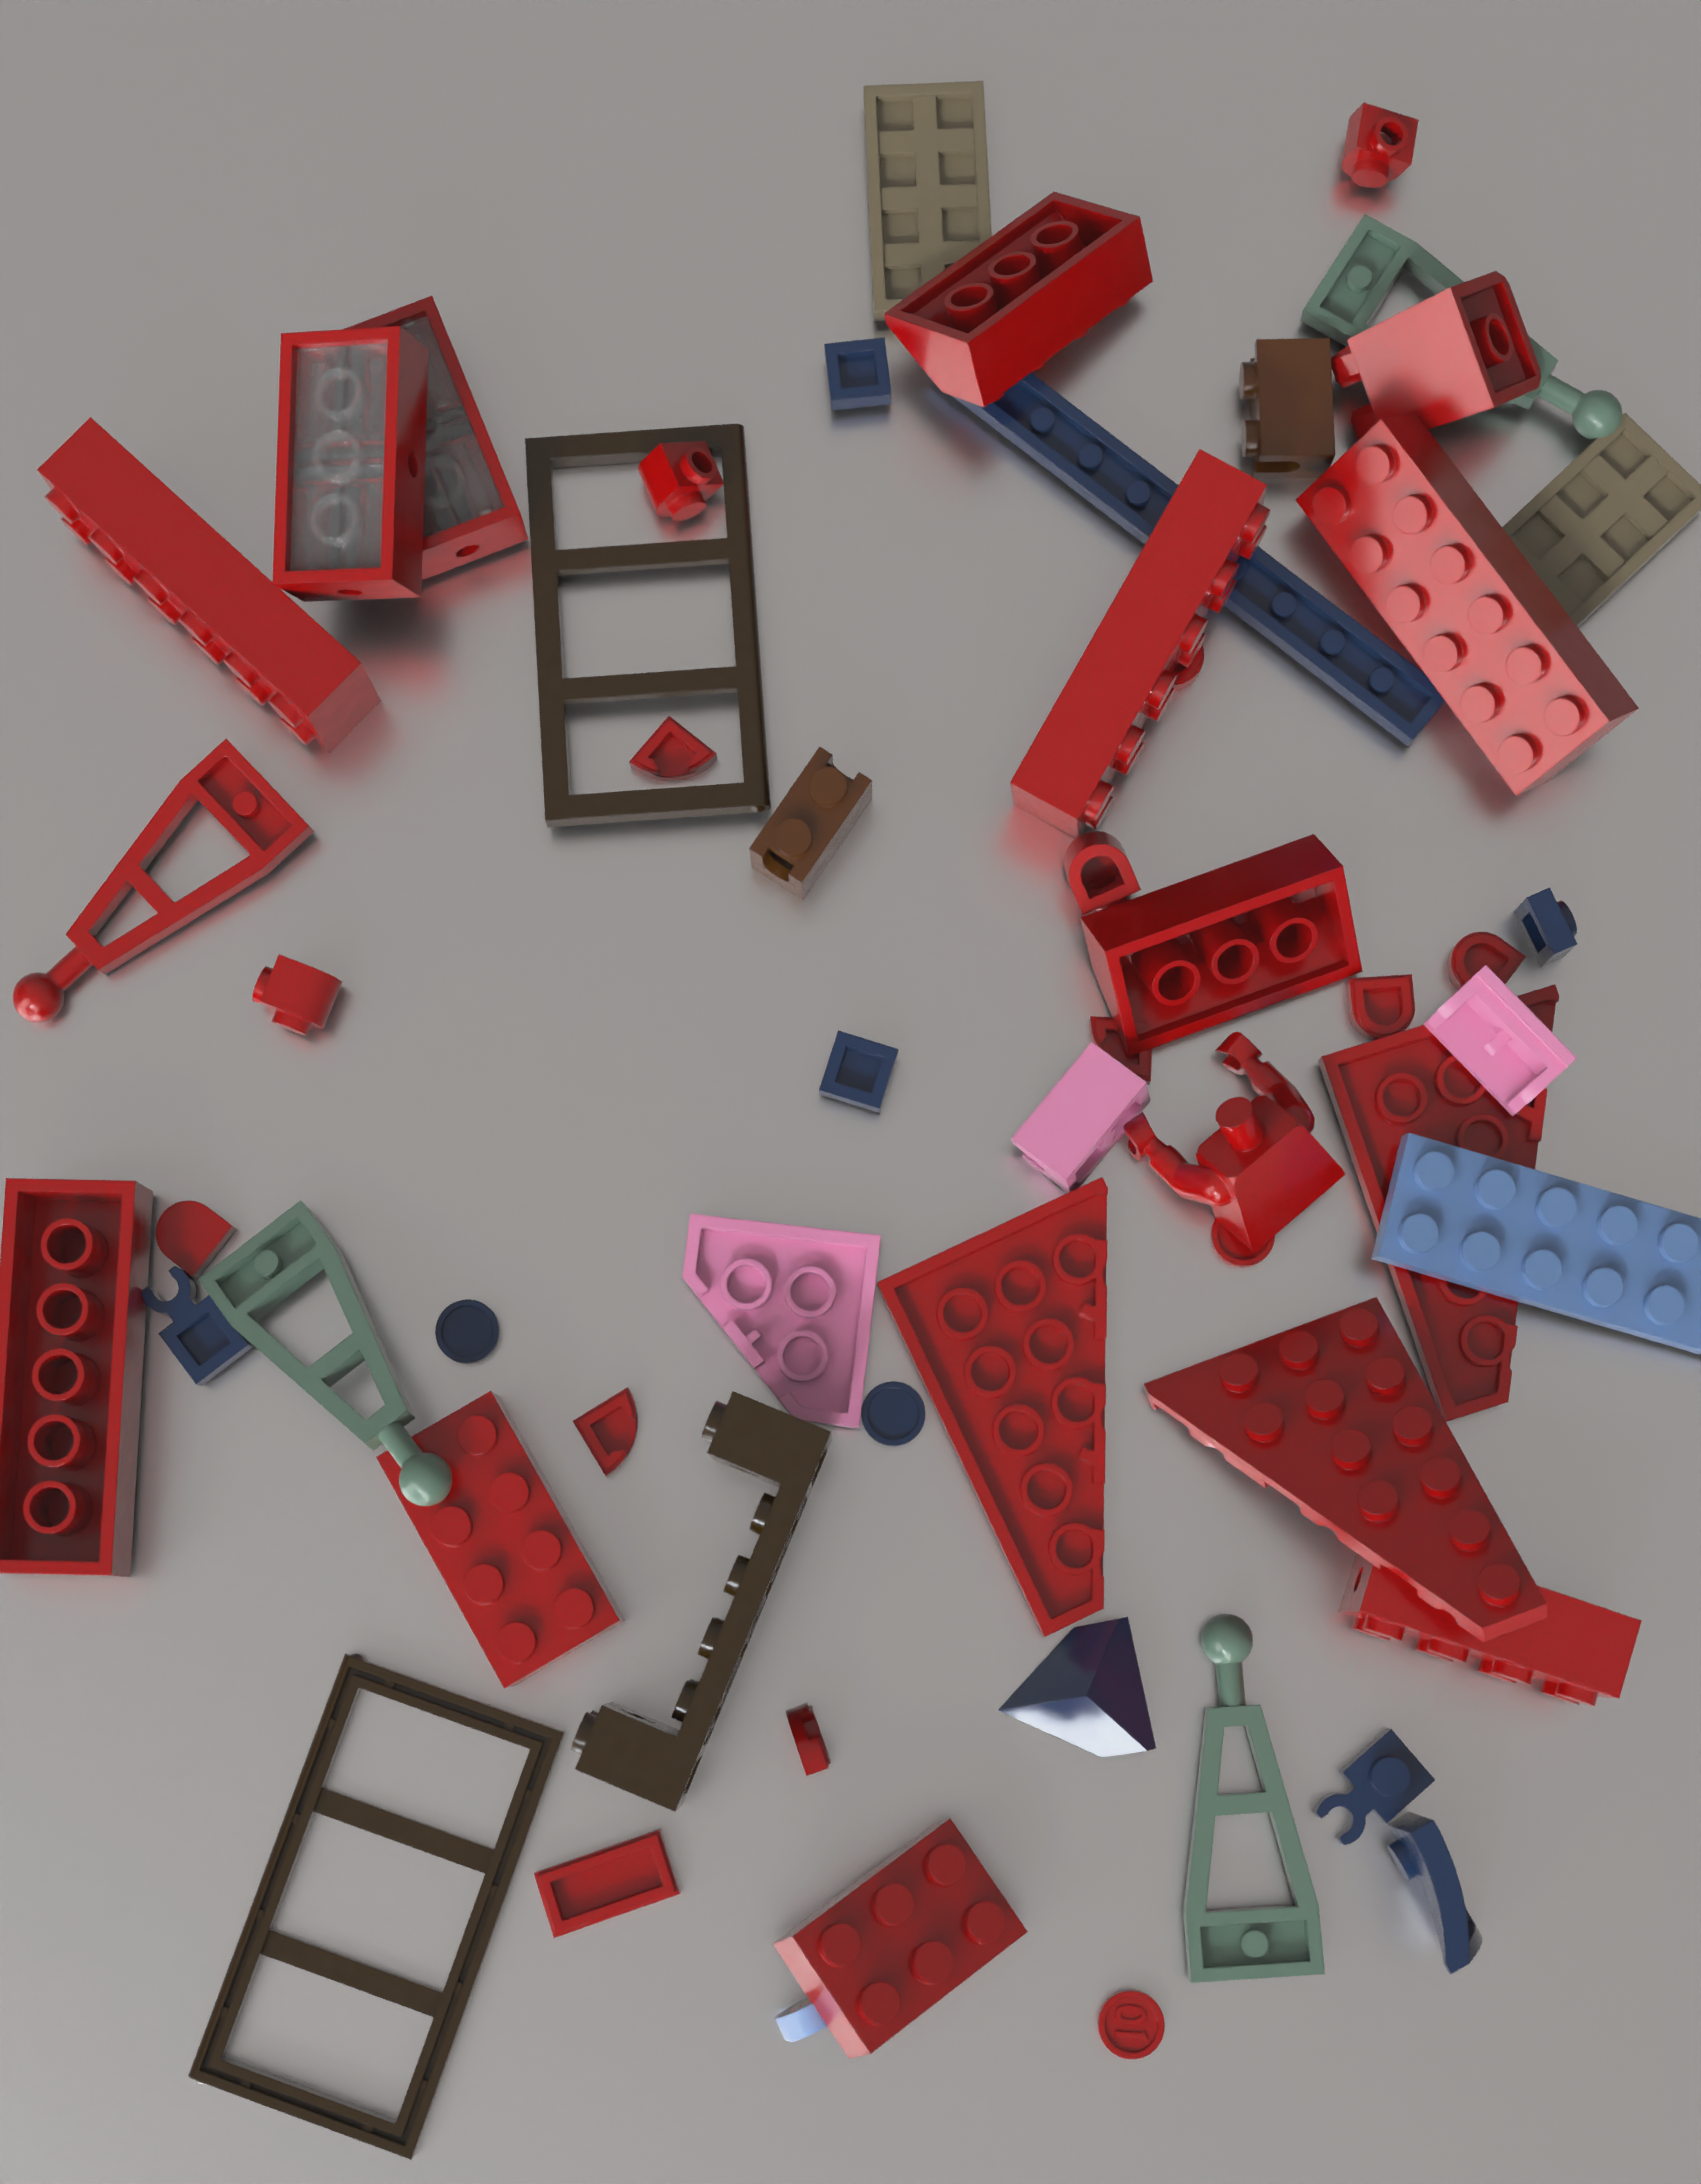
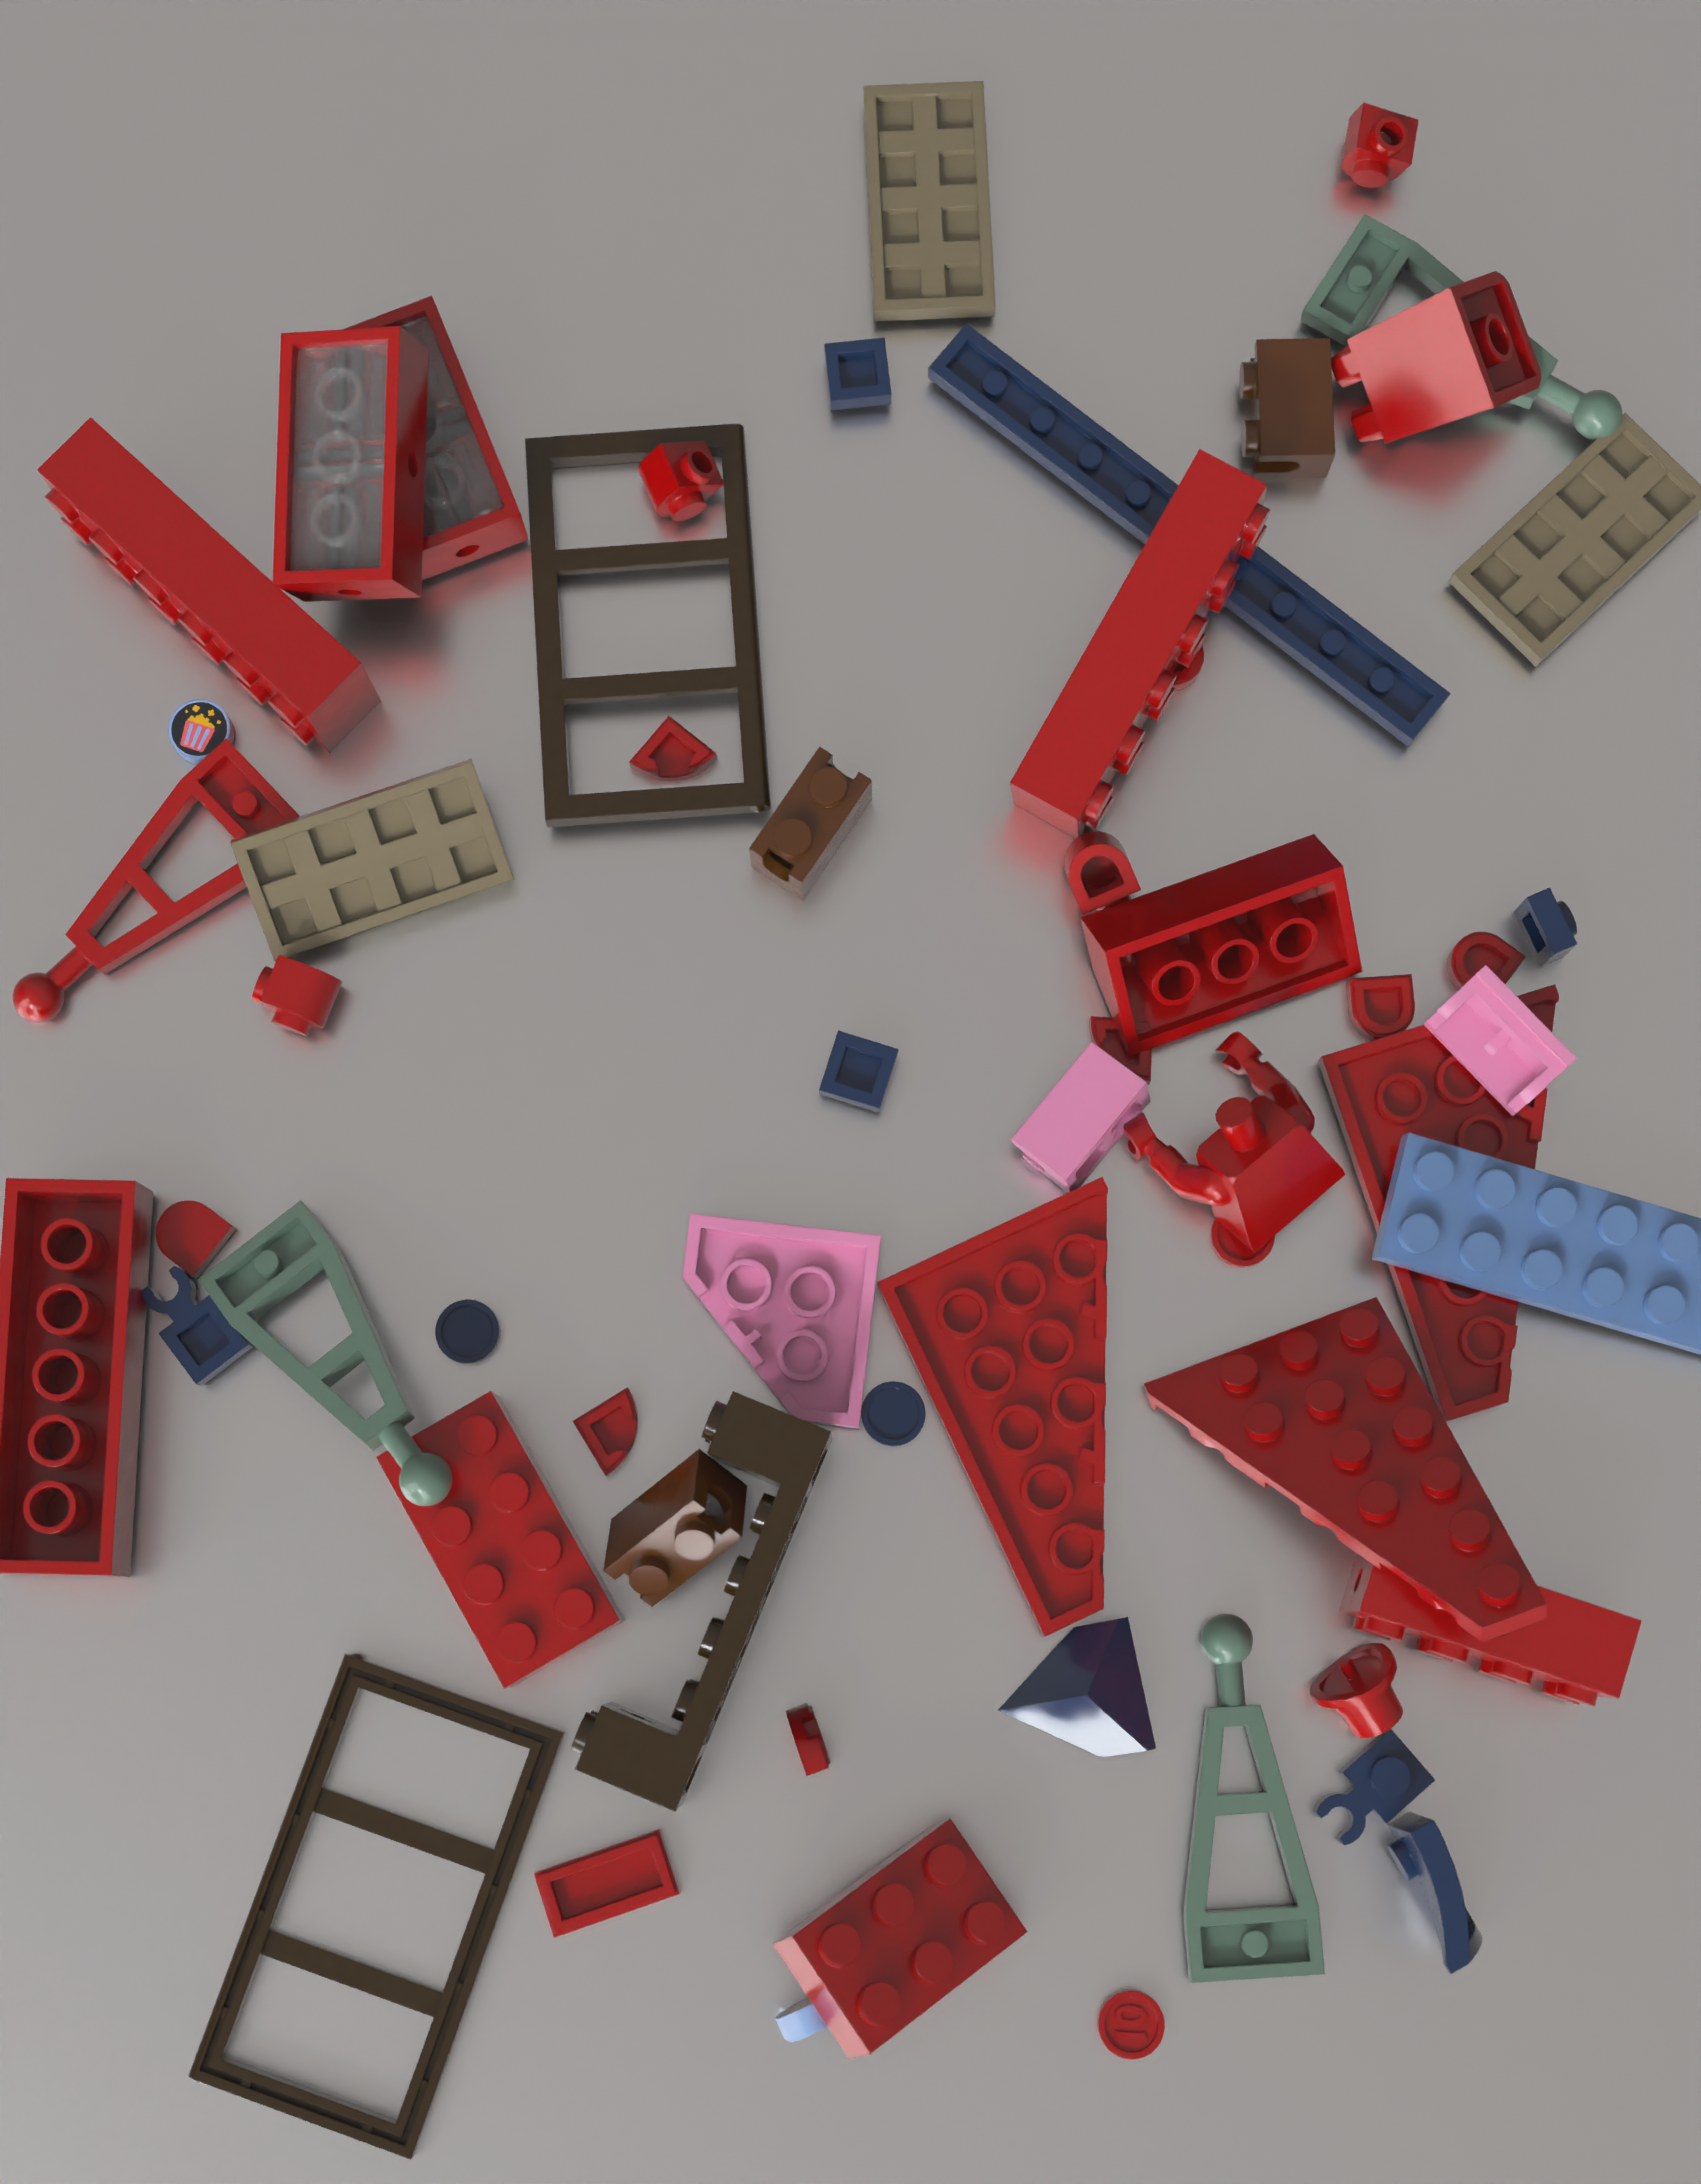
(198, 729): none -> tile
(372, 859): none -> dark tan plate
(673, 1530): none -> reddish brown brick
(1022, 296): red slope -> none
(1361, 1690): none -> red piece
(1465, 602): brick -> none

